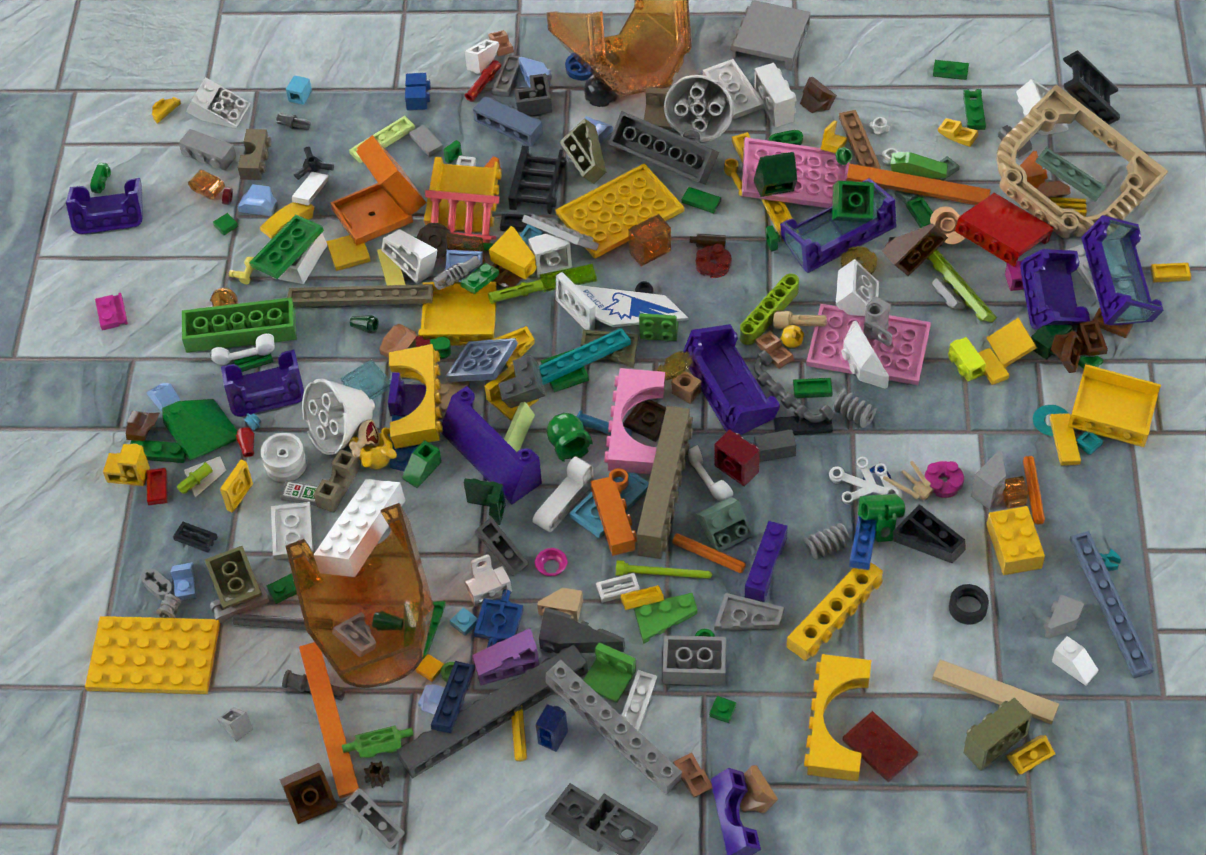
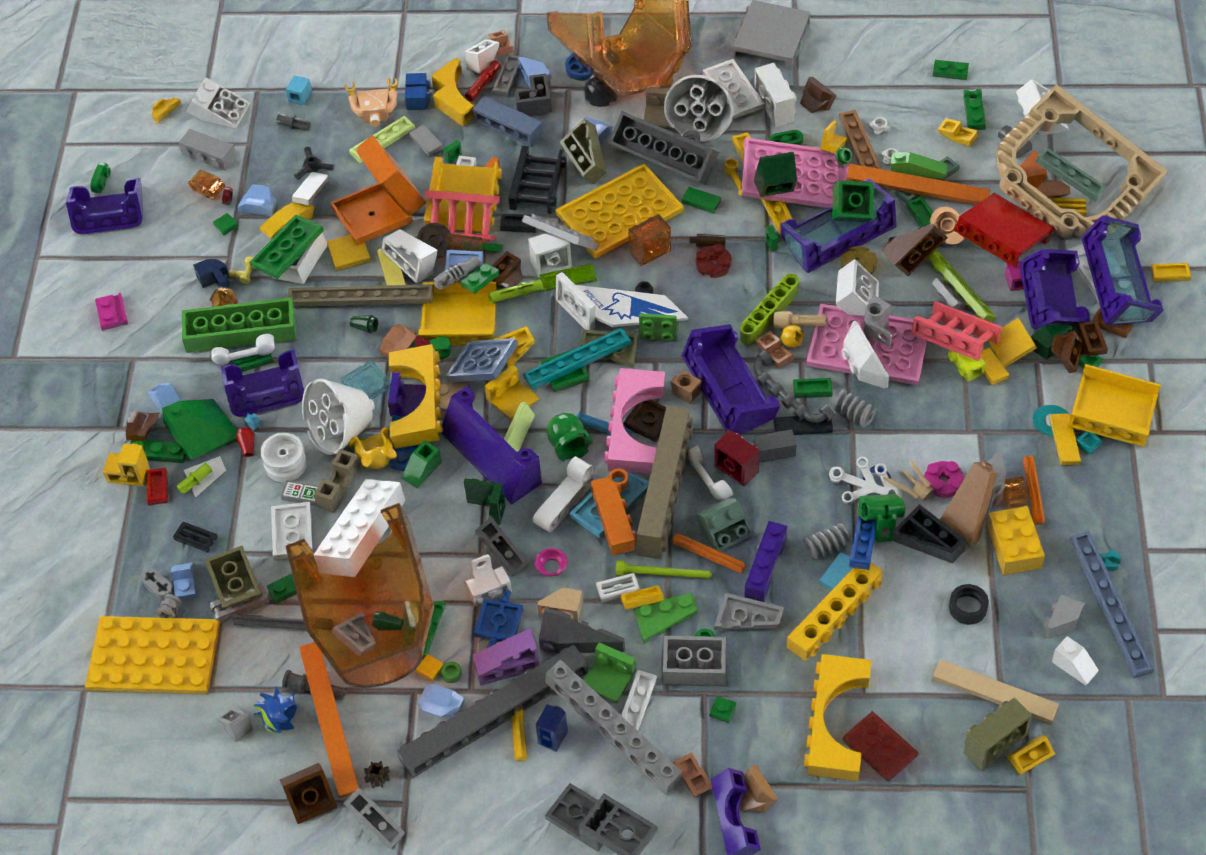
(211, 272): none -> dark blue brick
(236, 486): yellow tile -> none
(256, 144): dark tan arch -> none
(276, 711): none -> blue hair
(367, 435): tan piece -> none
(373, 104): none -> light nougat torso
(378, 741): bright green plate -> none
(448, 97): none -> yellow arch
(452, 697): dark blue tile -> none
(464, 621): medium azure plate -> none
(513, 254): yellow slope -> none
(526, 385): dark grey brick -> none
(530, 232): medium azure plate -> none
(676, 364): clear yellow tile -> none
(836, 571): none -> medium azure tile
(952, 339): none -> coral fence
(970, 503): none -> medium nougat slope
(1094, 99): black fence -> none

